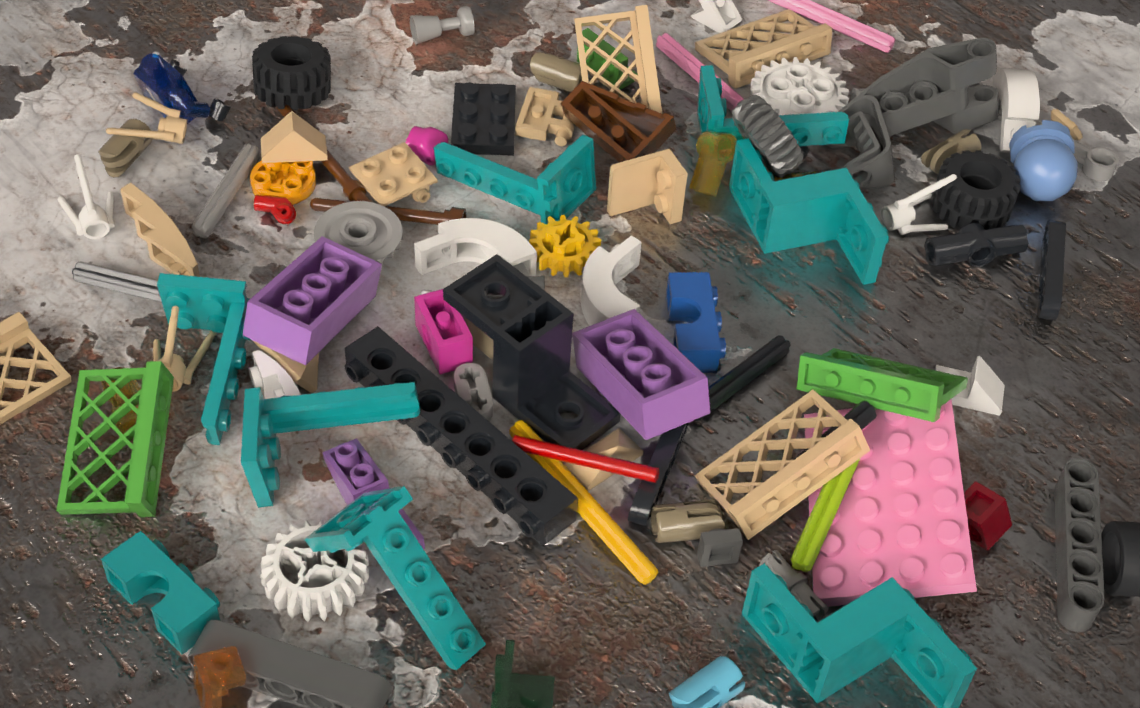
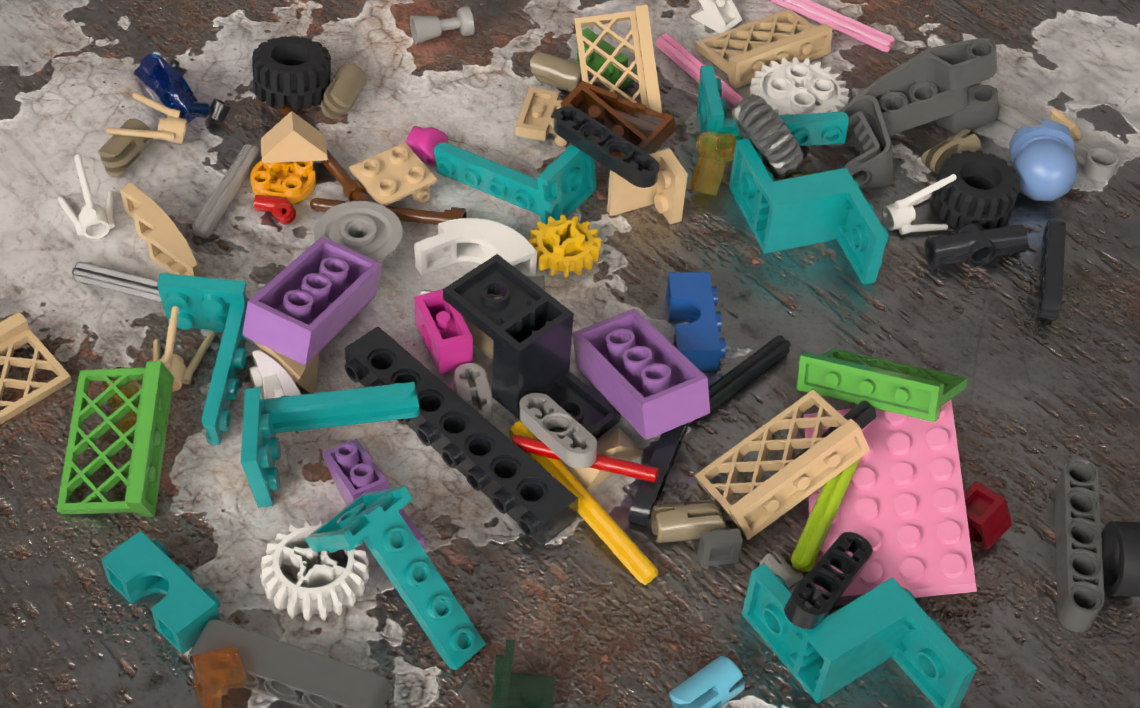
(343, 90): none -> dark tan arm
(484, 118): black plate -> none
(560, 443): none -> light grey beam
(601, 273): white arch -> none
(635, 167): none -> black beam
(828, 578): none -> black beam
(983, 388): white slope -> none
(1019, 101): white arch -> none

